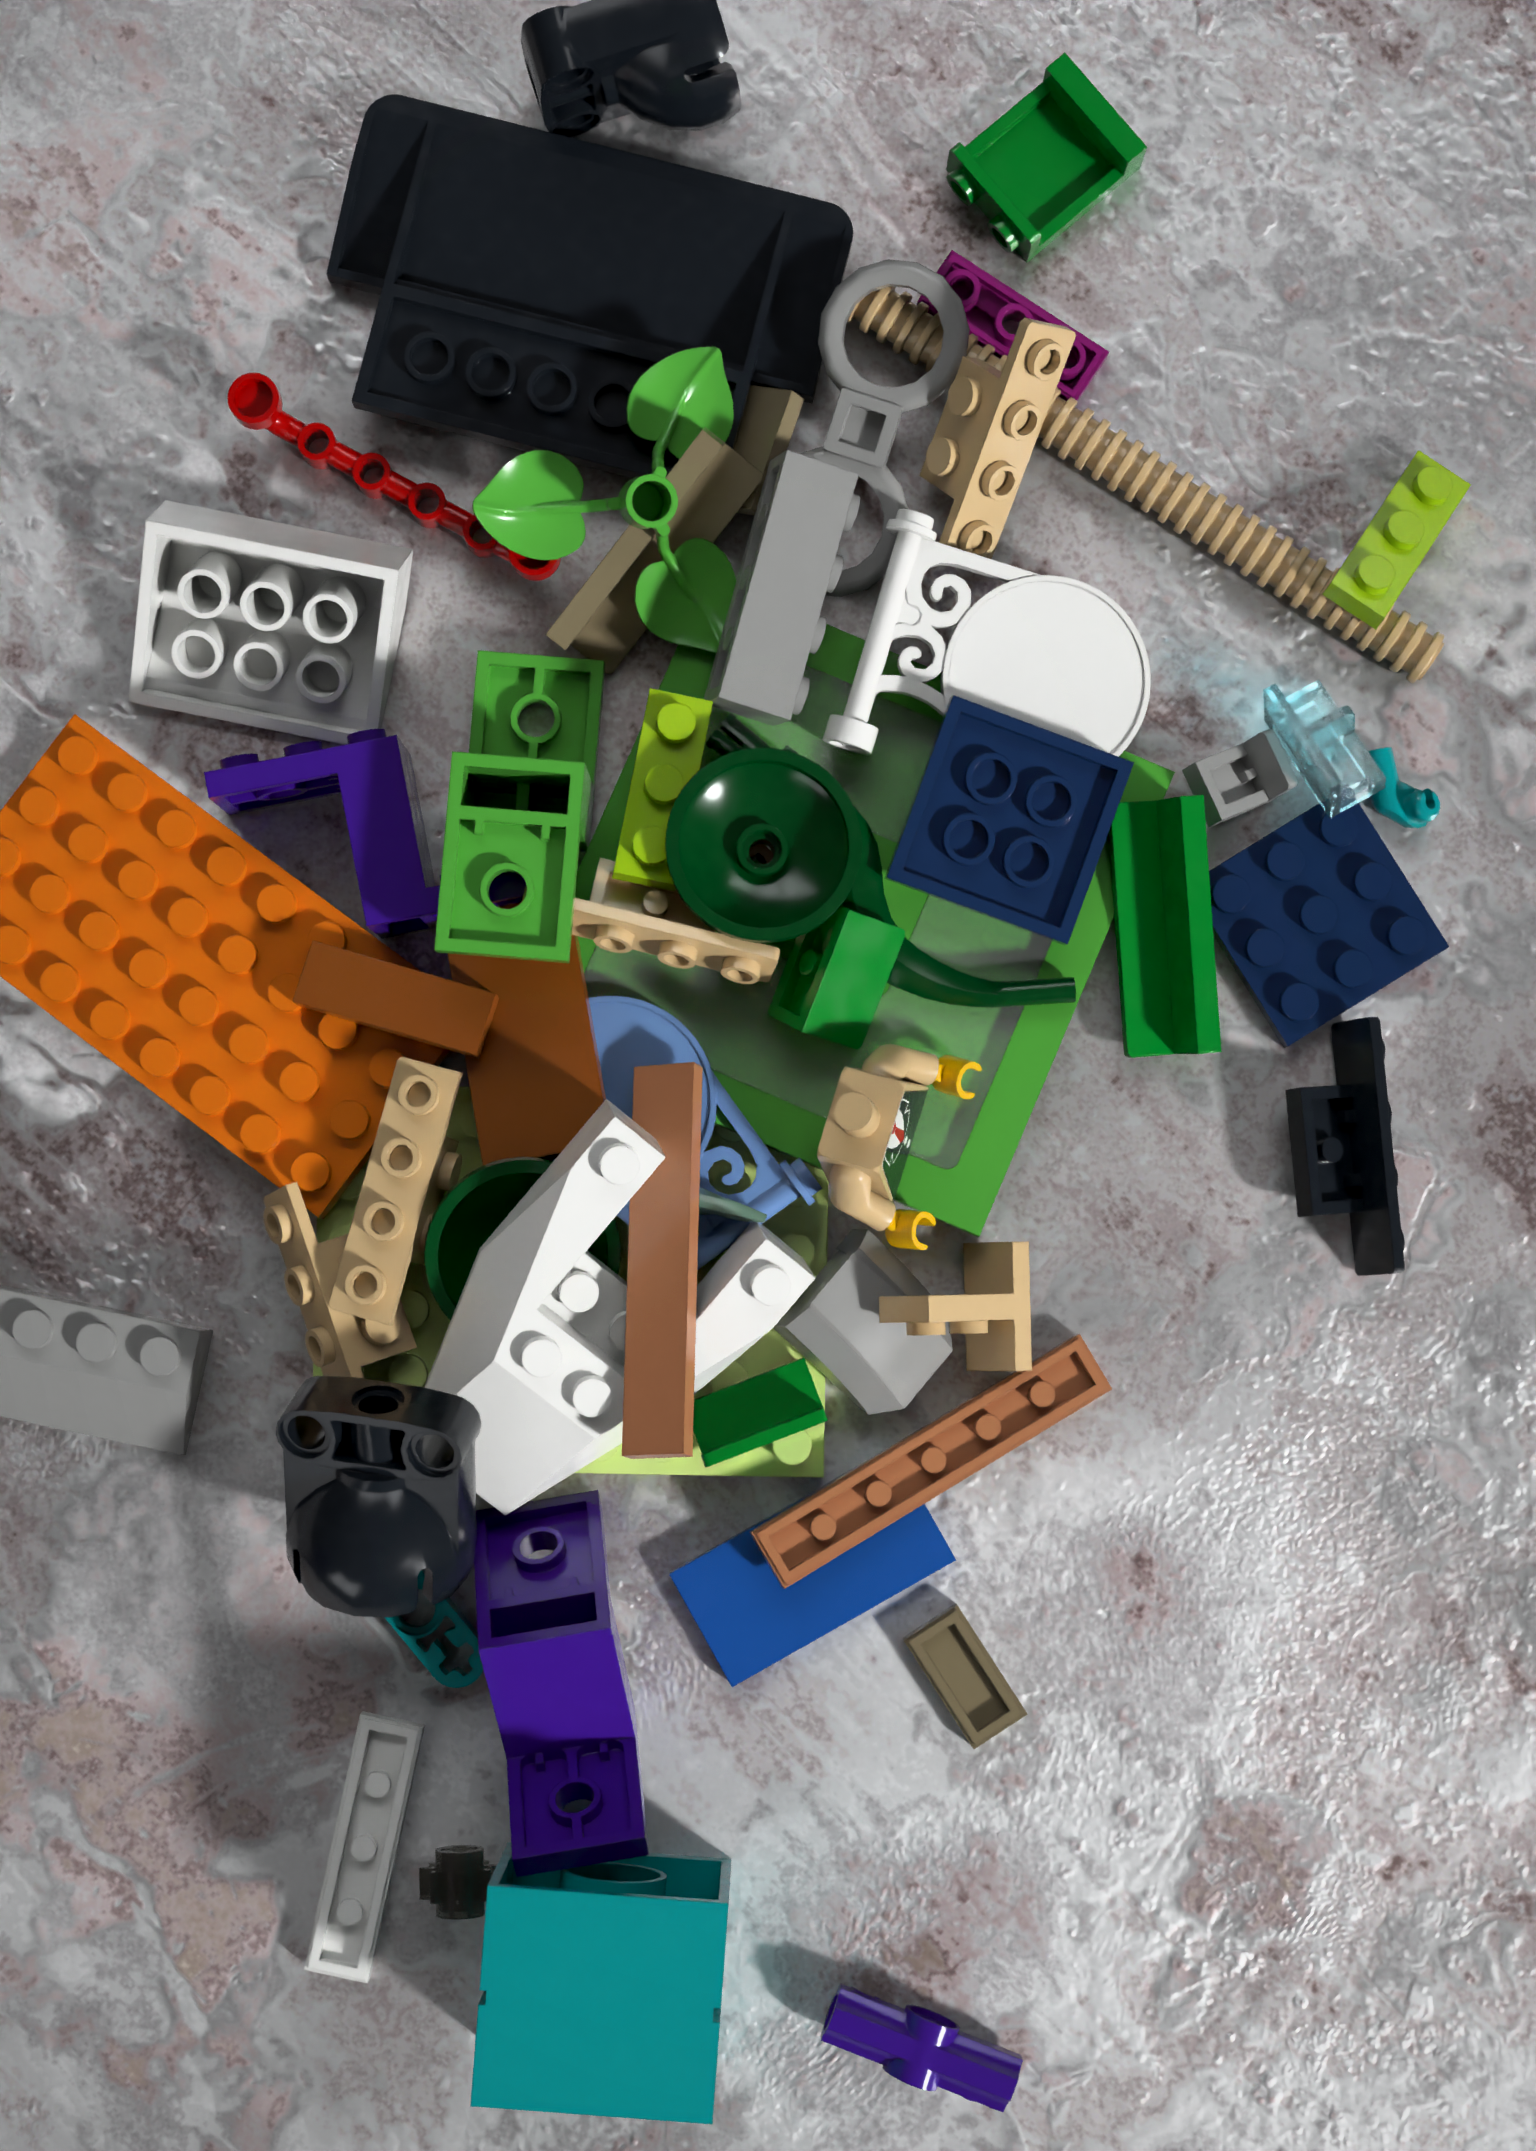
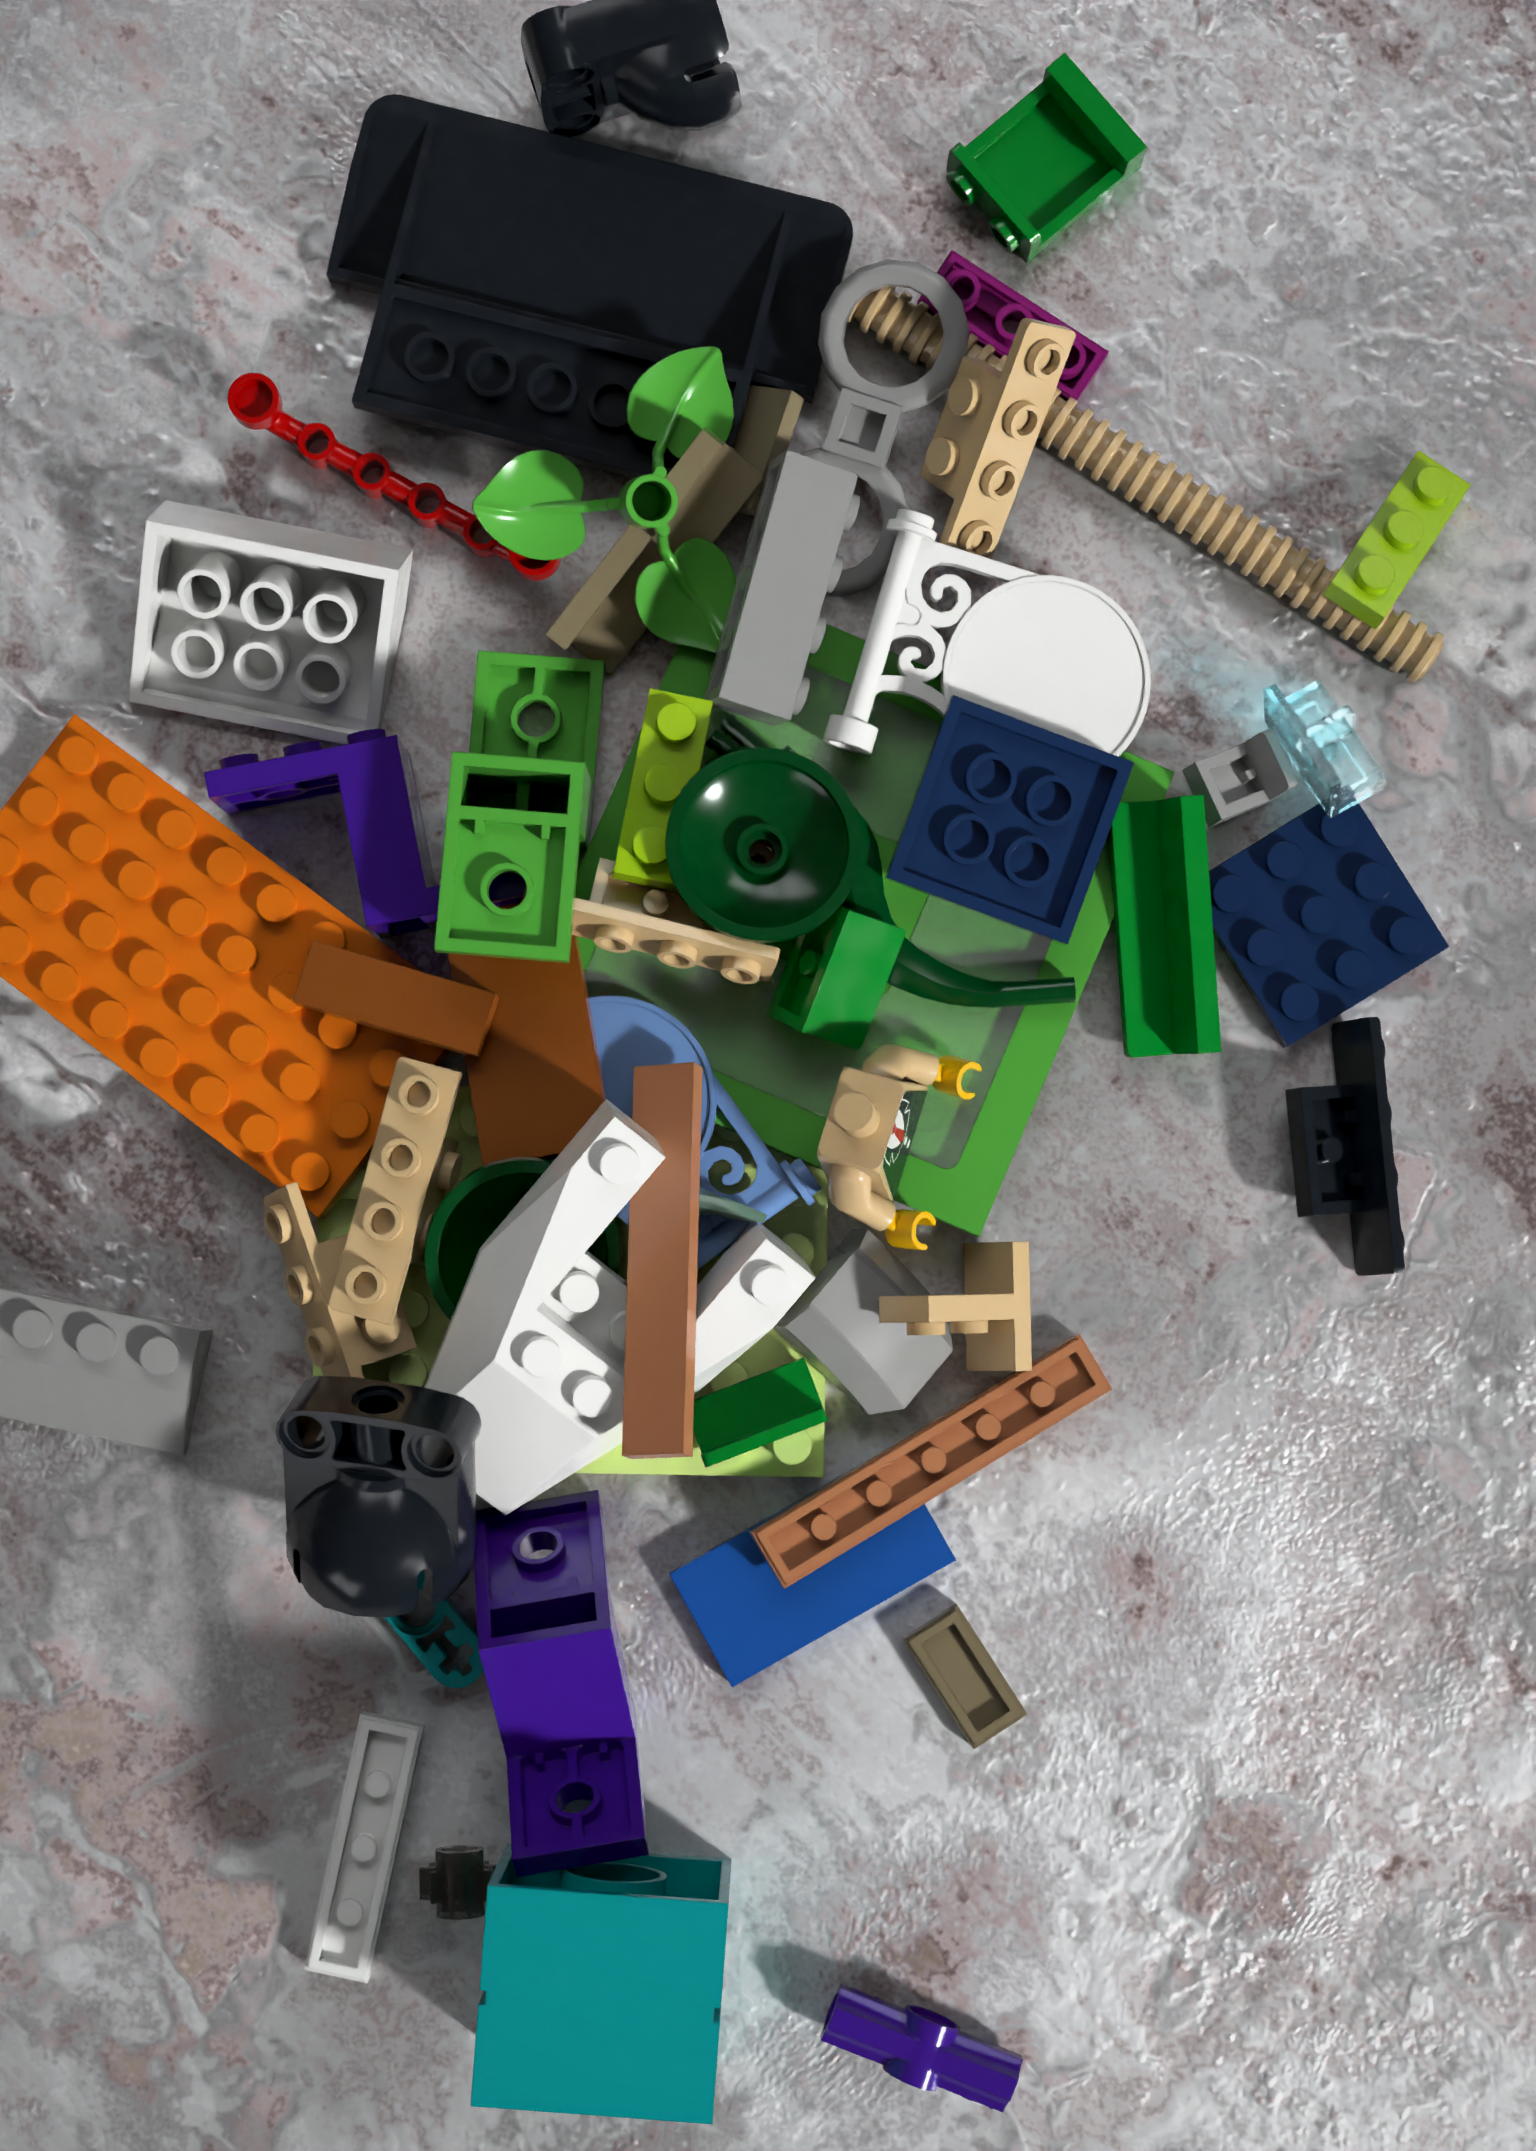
(1399, 800): teal arm -> none

